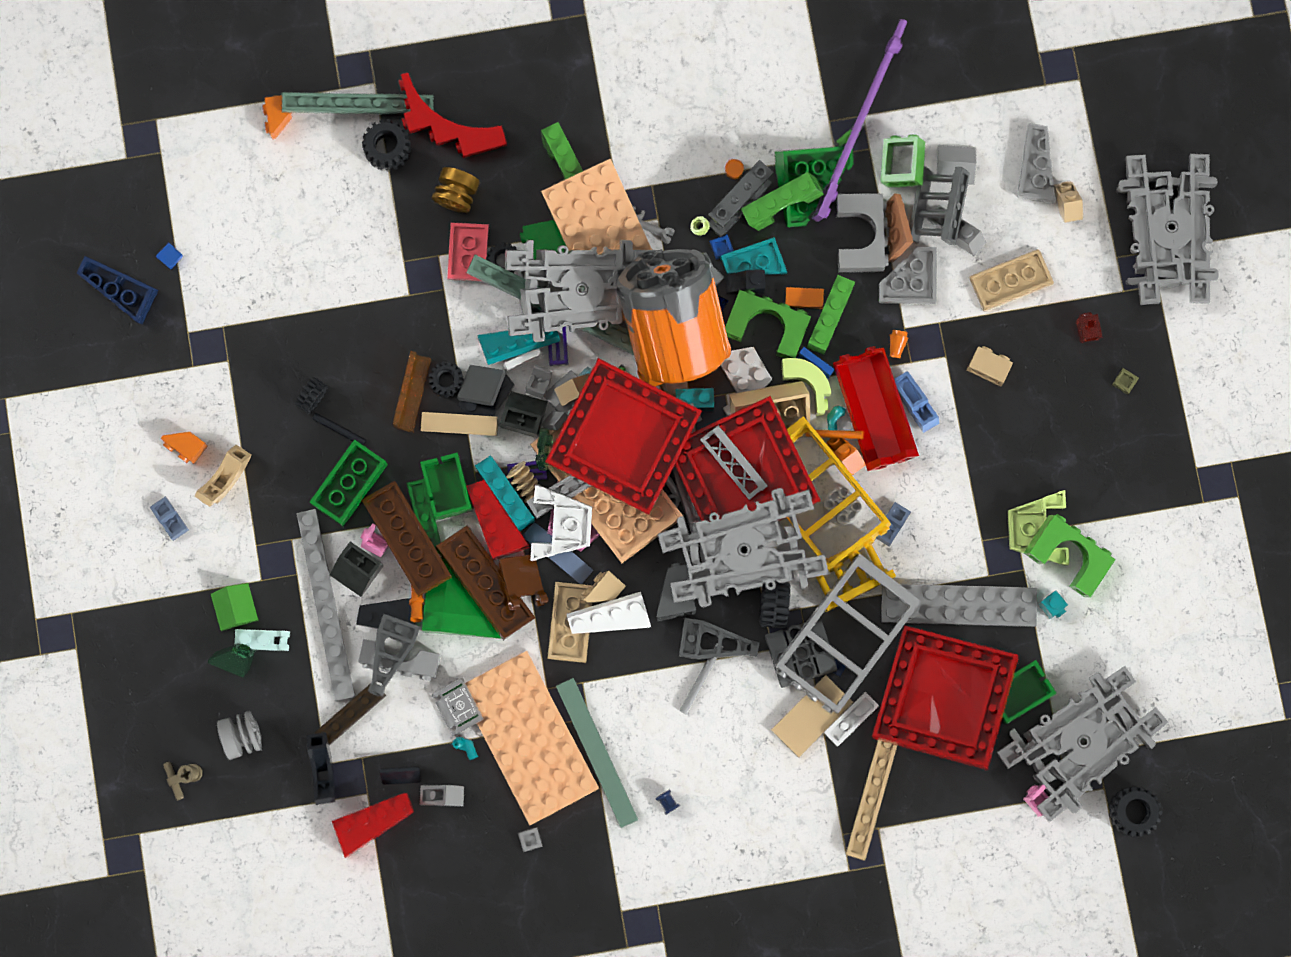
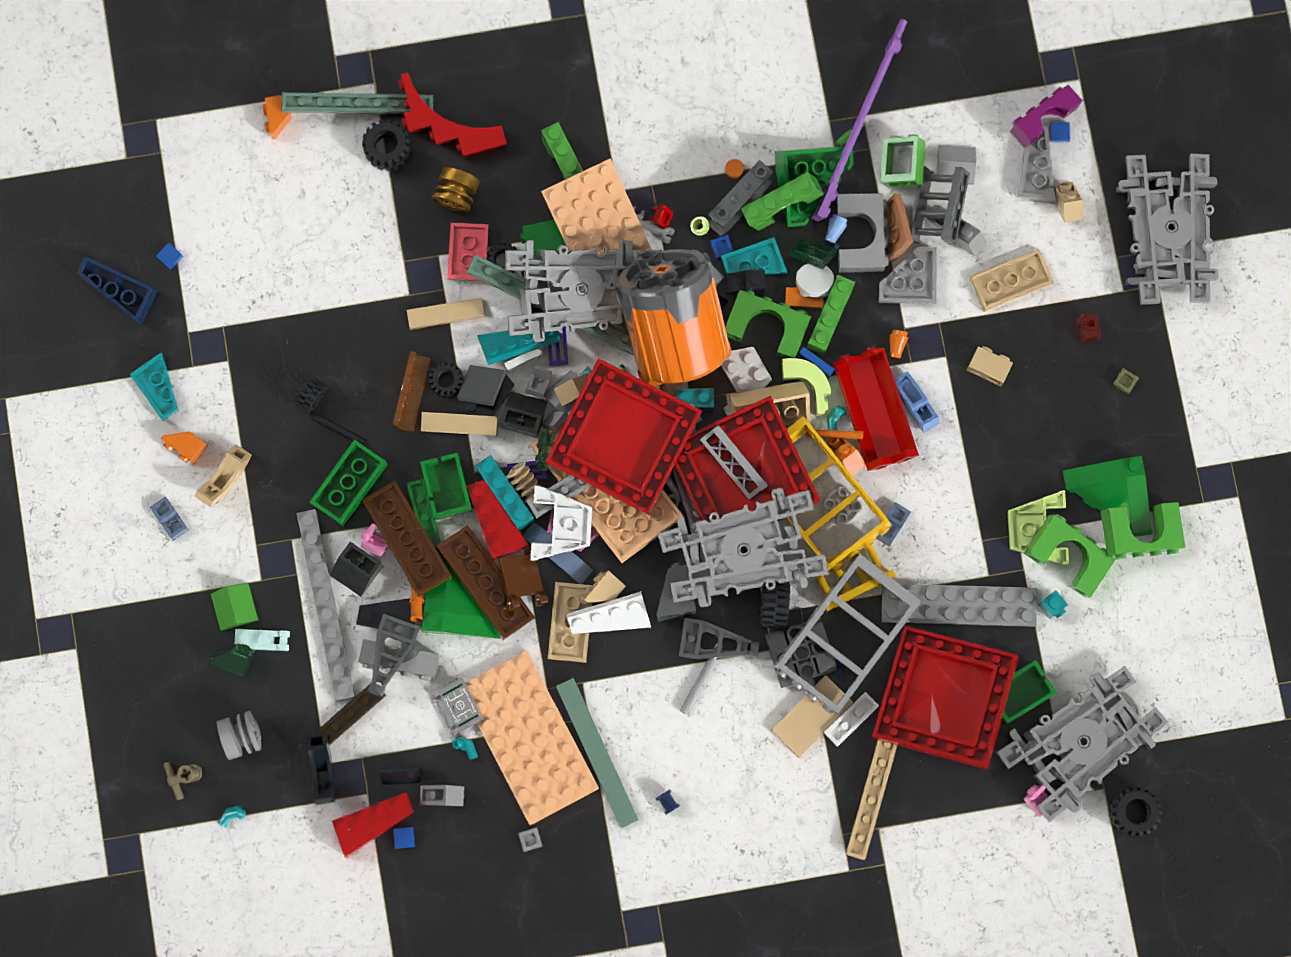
(156, 386): none -> teal wing
(229, 813): none -> teal arm
(404, 837): none -> blue tile
(445, 313): none -> tan tile
(662, 216): none -> red tile
(814, 253): none -> clear green wing
(814, 281): none -> white tile
(835, 228): none -> light blue cone
(1060, 131): none -> blue tile
(1062, 104): none -> magenta arch
(1112, 486): none -> green slope
(1122, 542): none -> bright green arch

